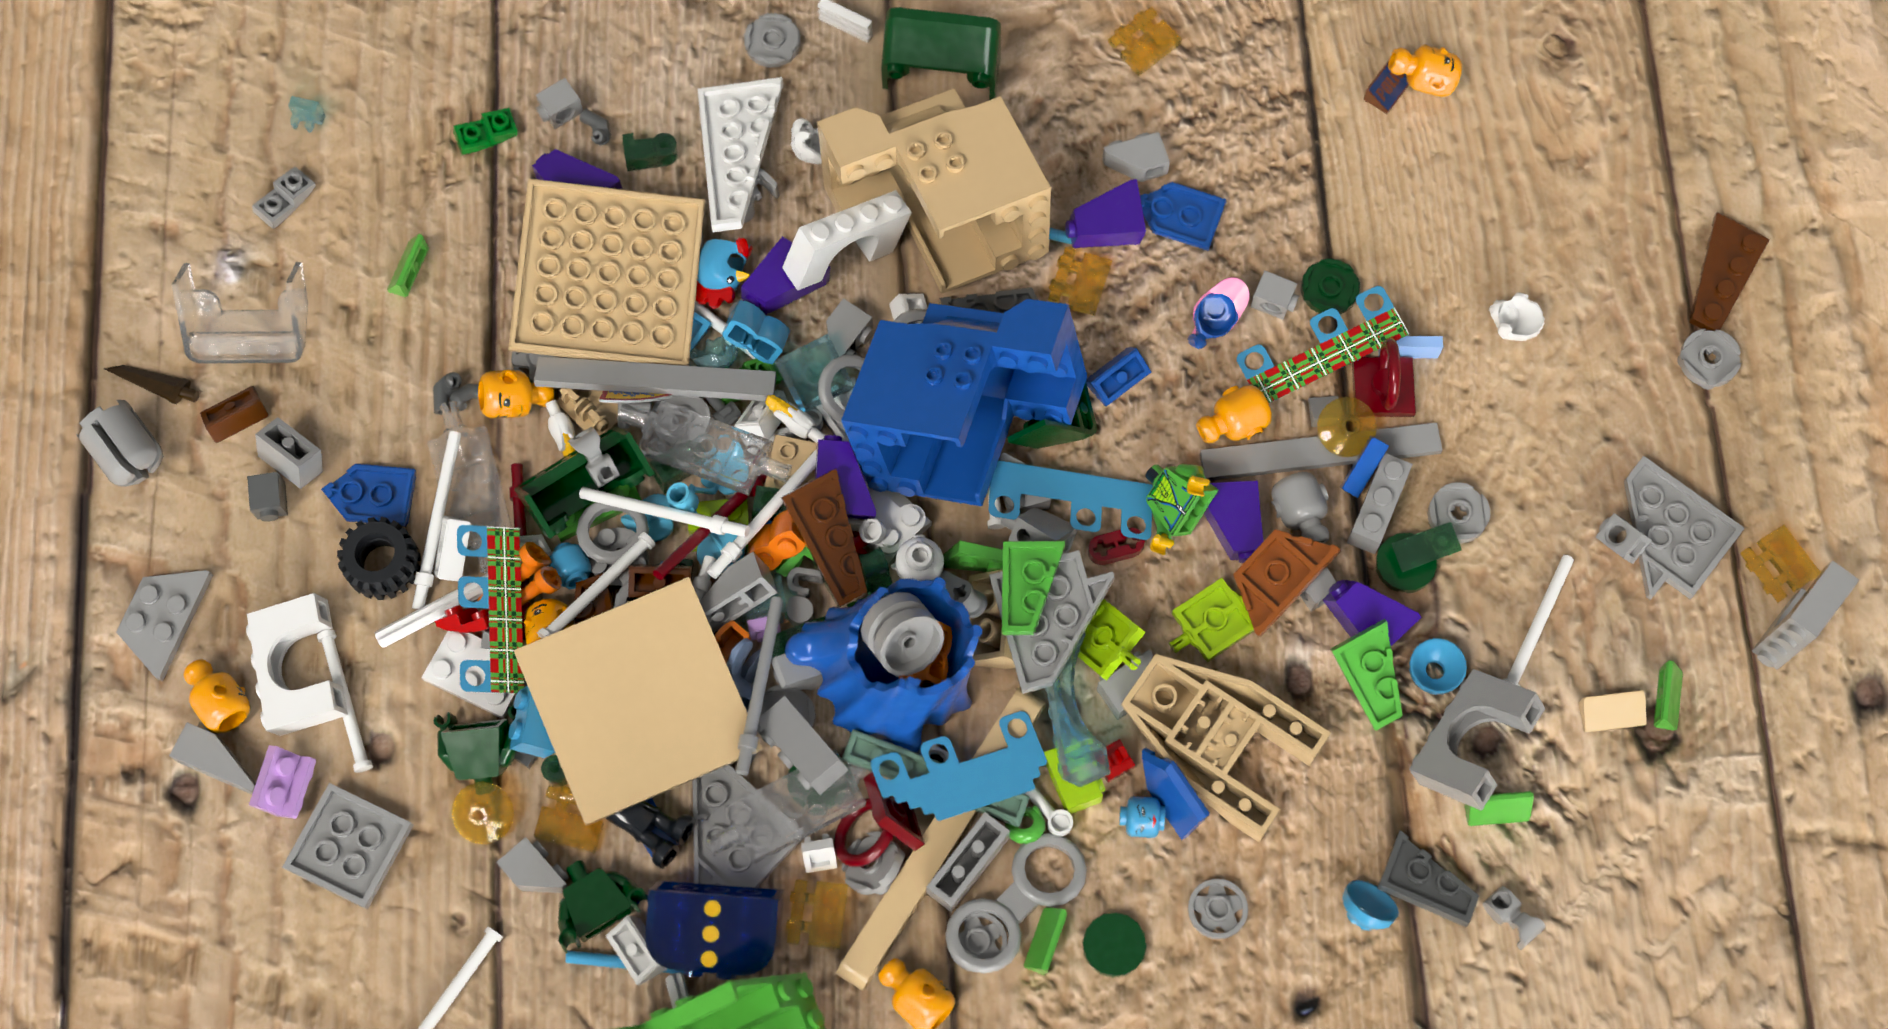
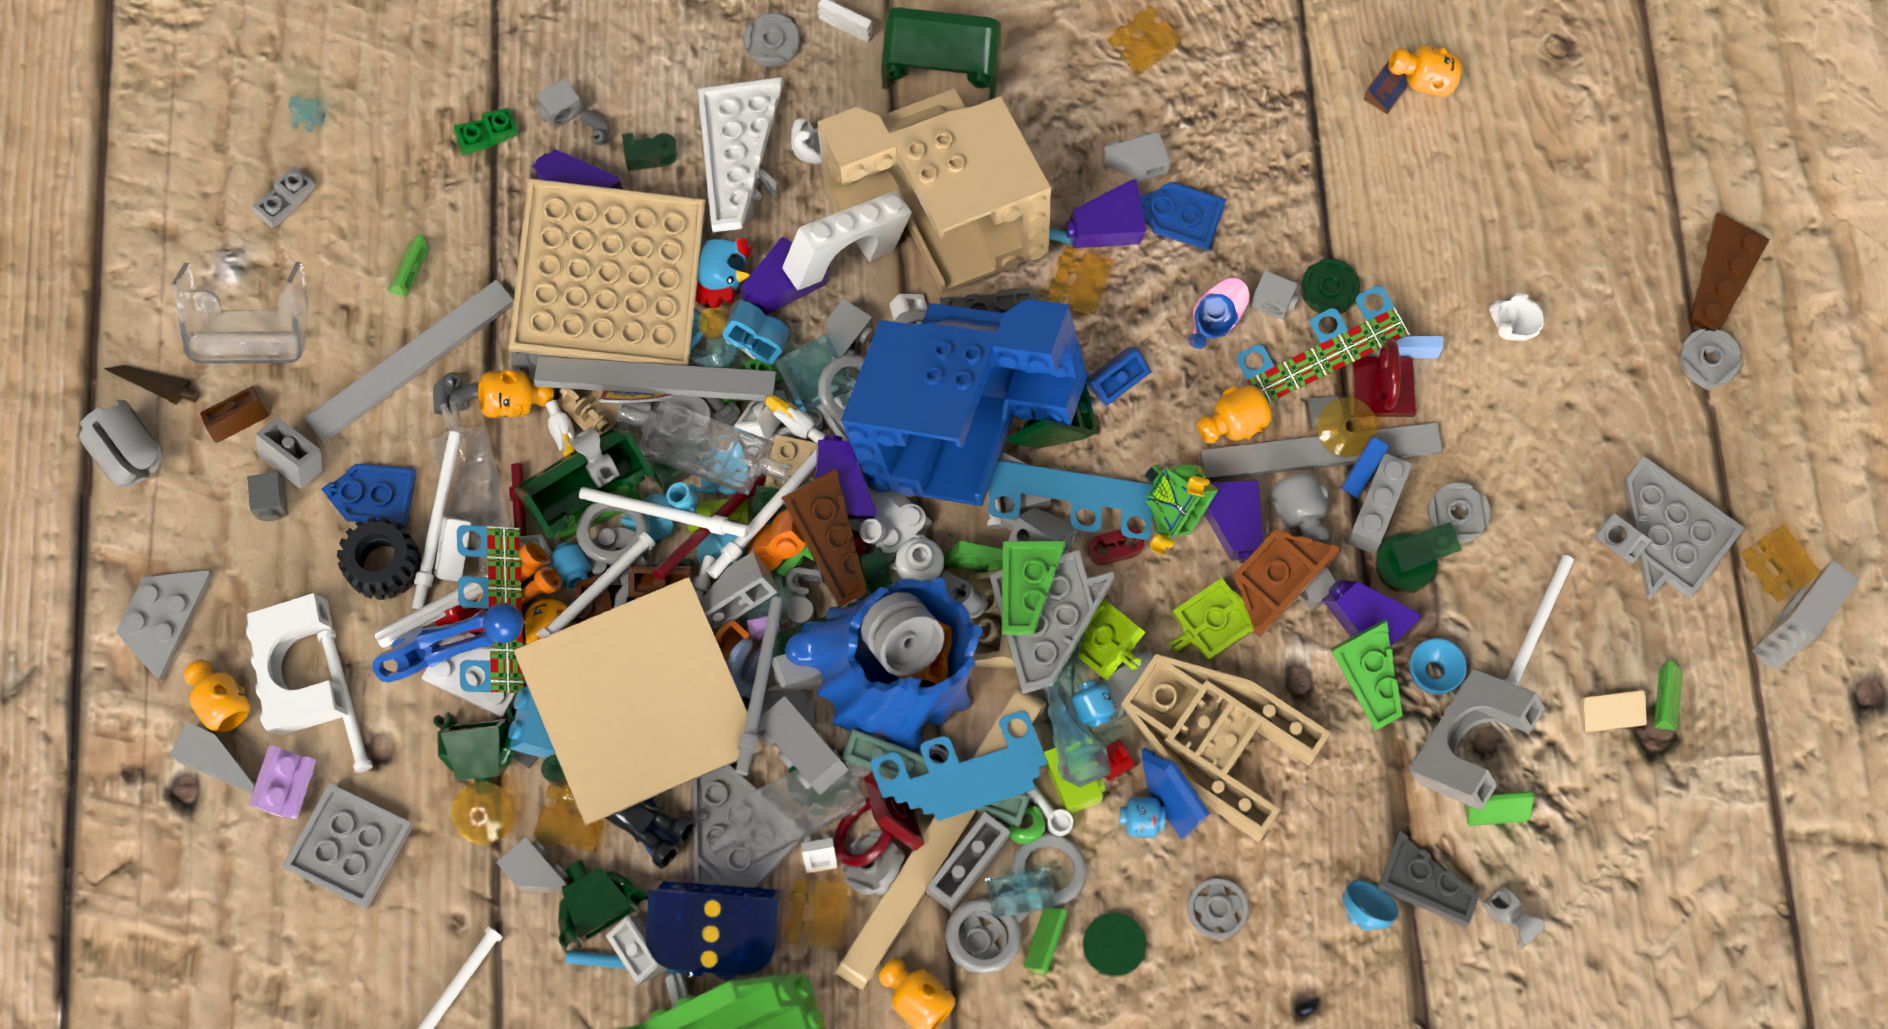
(409, 361): none -> light grey tile
(421, 647): none -> blue piece
(712, 323): none -> clear yellow tile
(1020, 893): none -> clear light blue slope
(1094, 703): none -> dark azure head

